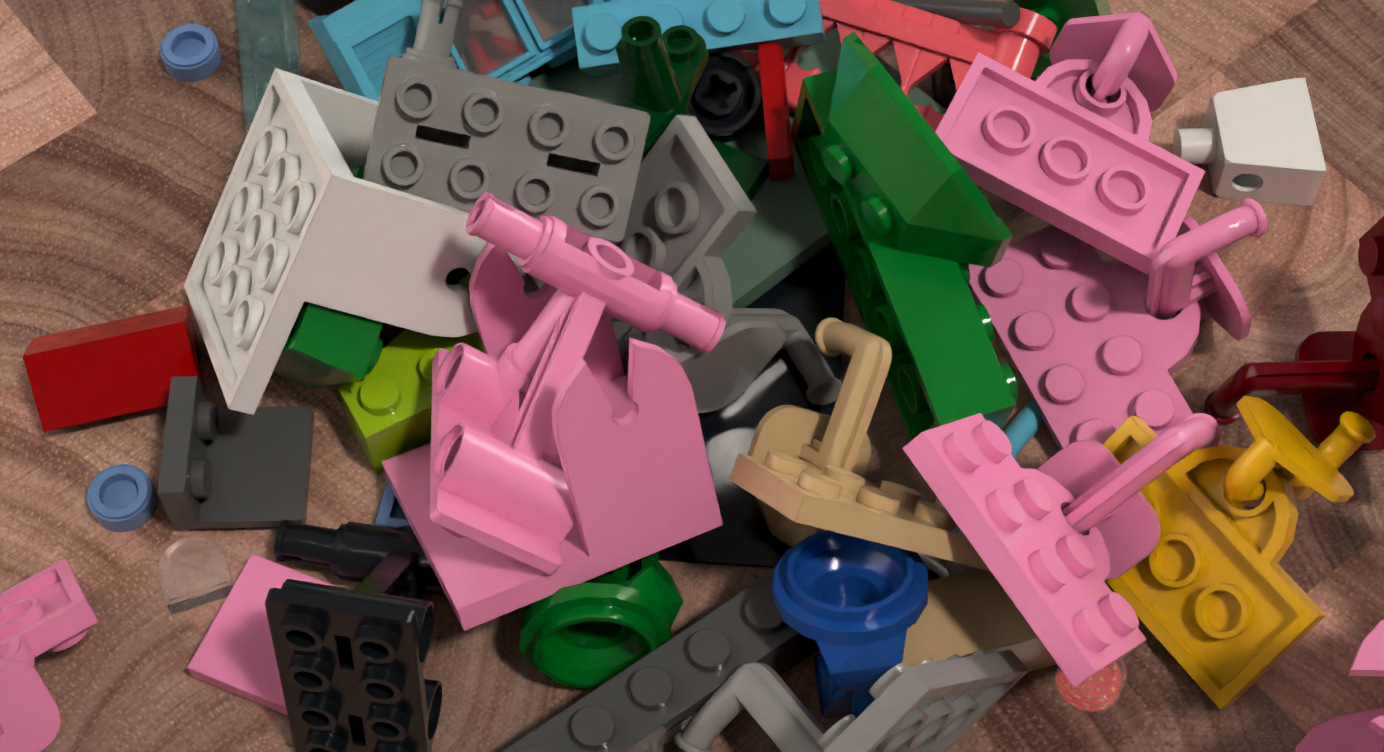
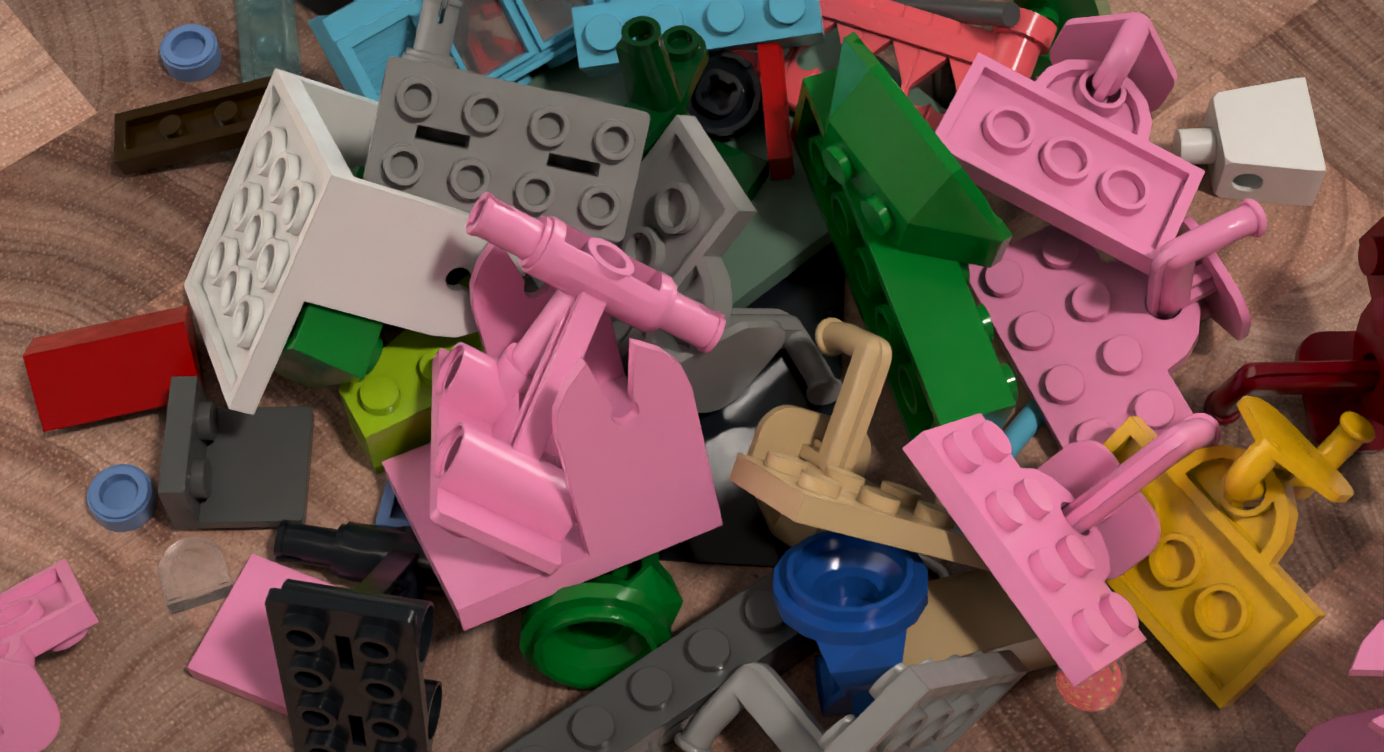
(186, 127): none -> dark brown plate

